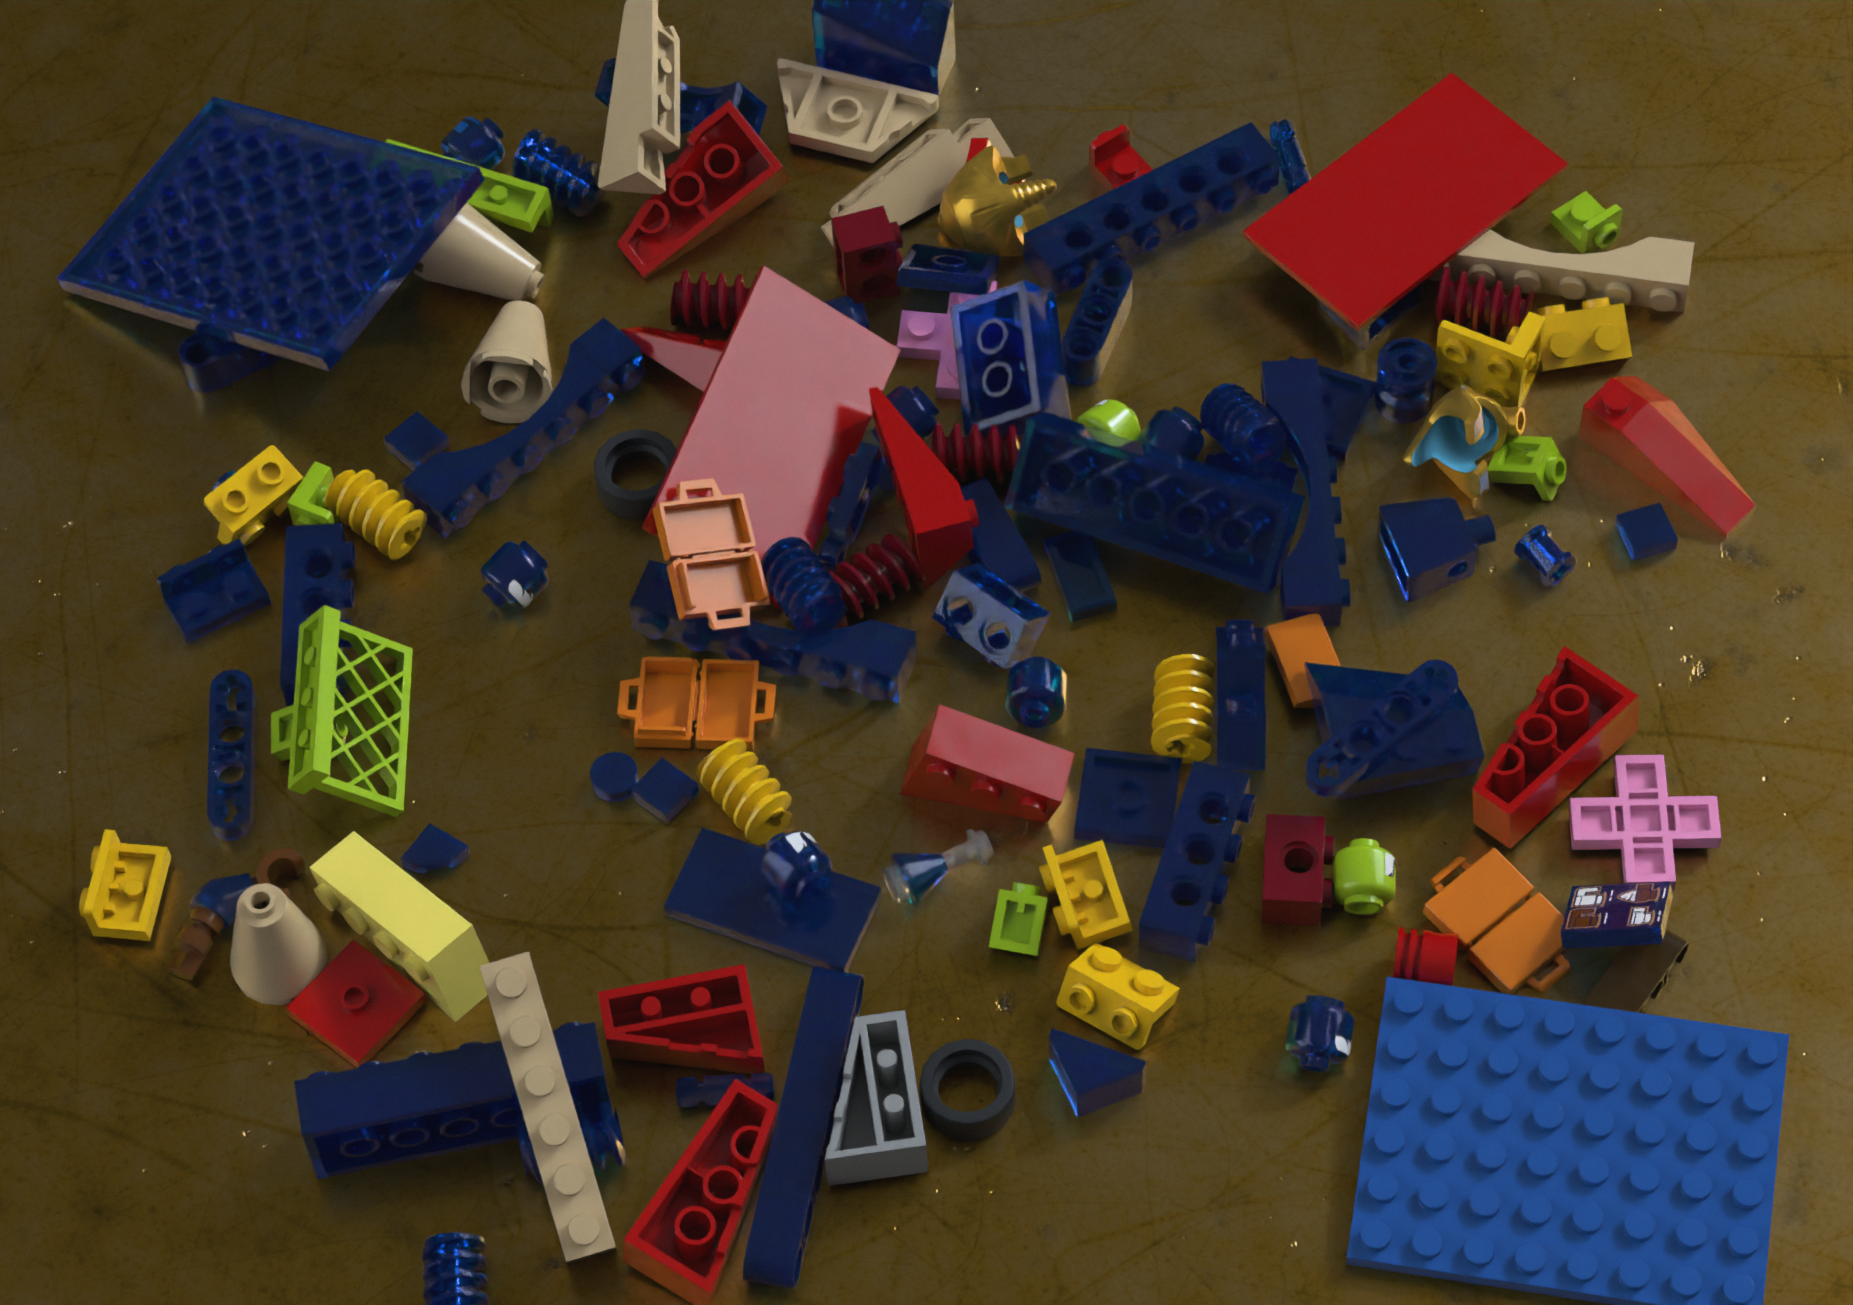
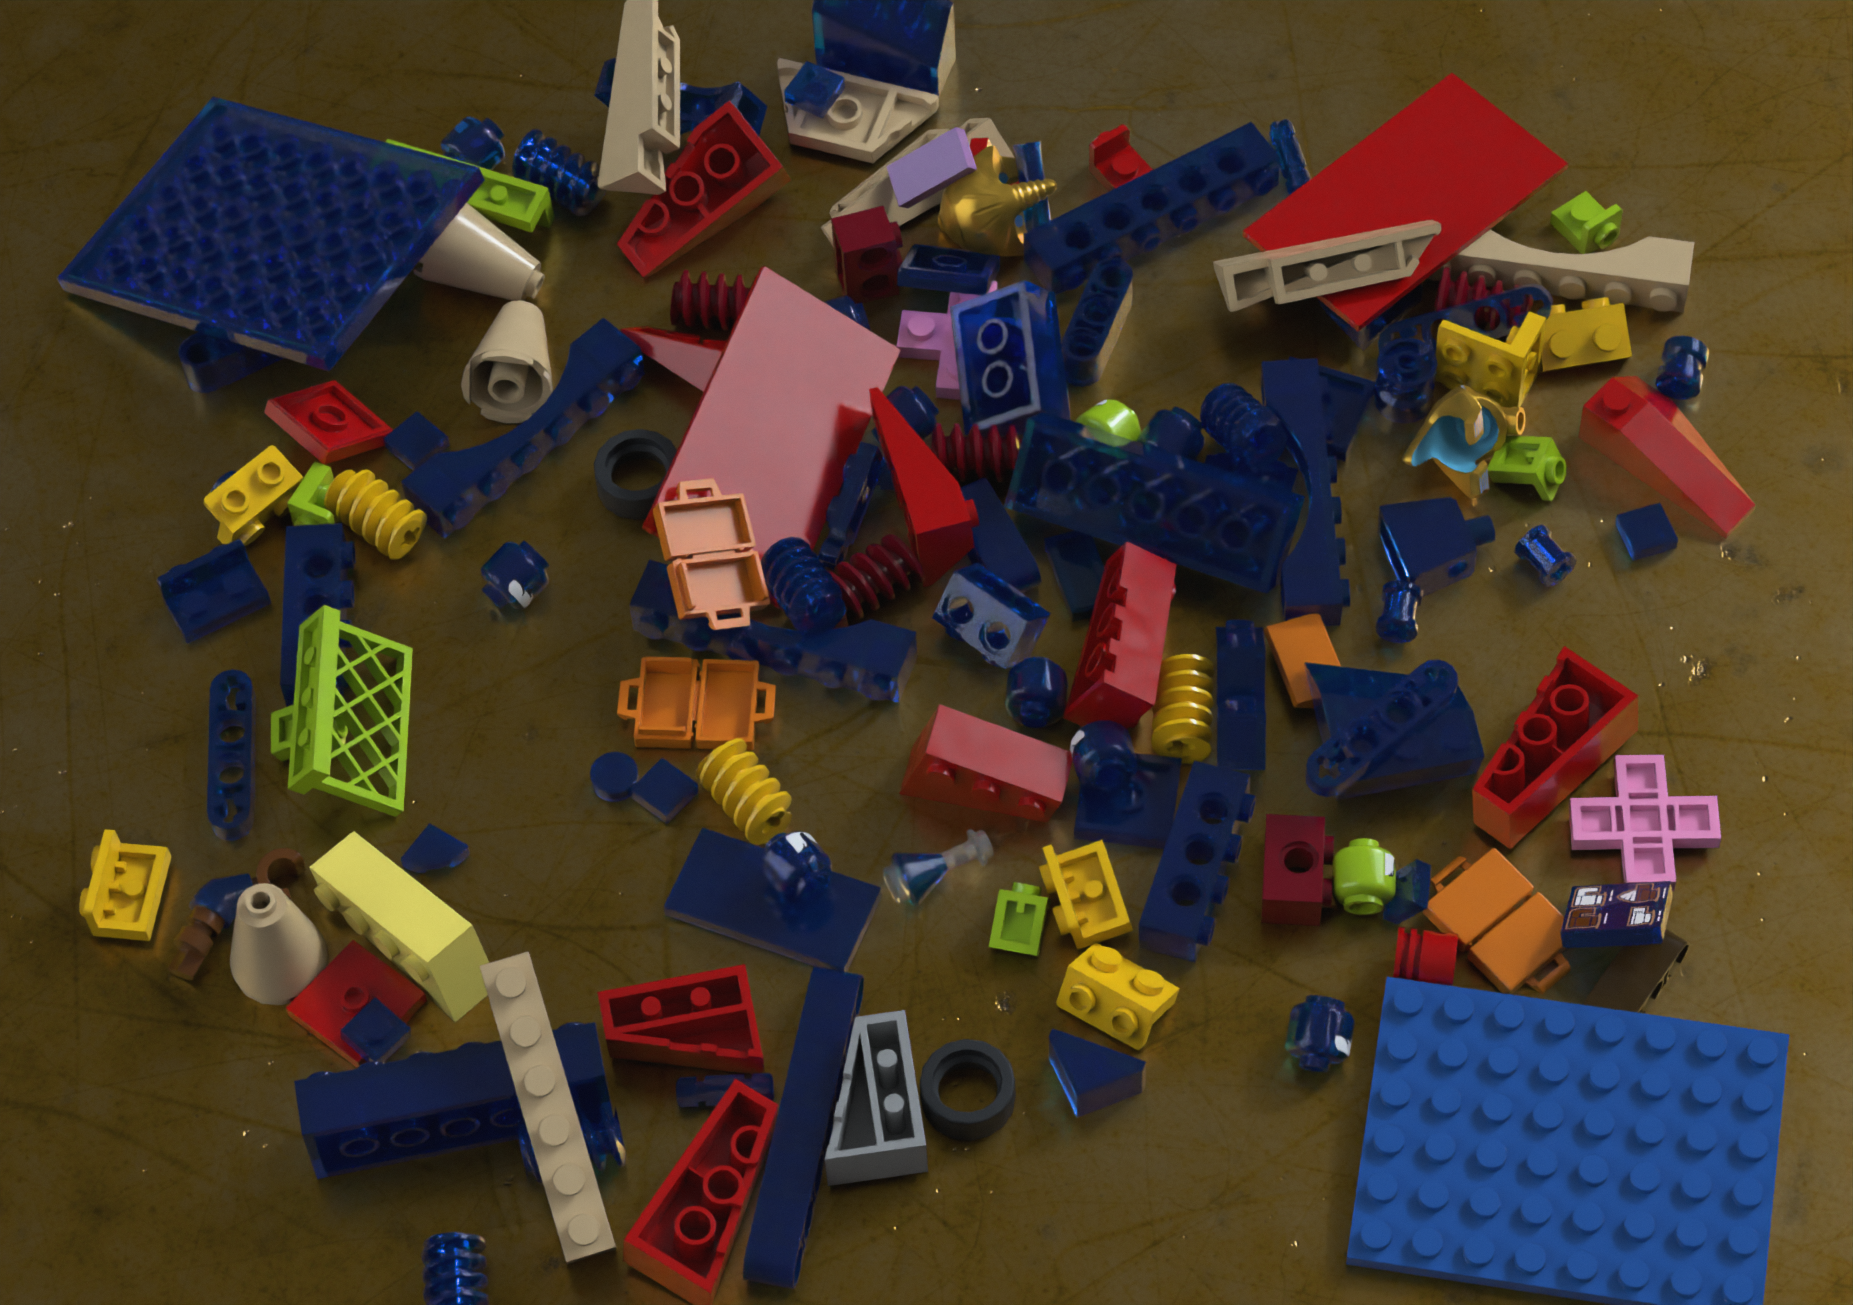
(328, 421): none -> red plate
(375, 1032): none -> clear blue plate
(814, 89): none -> clear blue plate
(931, 167): none -> medium lavender tile
(1031, 167): none -> clear blue axle
(1103, 755): none -> clear blue head
(1124, 640): none -> red wedge
(1324, 265): none -> tan wedge
(1399, 611): none -> clear blue bush
(1410, 893): none -> tile
(1464, 313): none -> clear blue beam
(1681, 375): none -> clear blue wheel

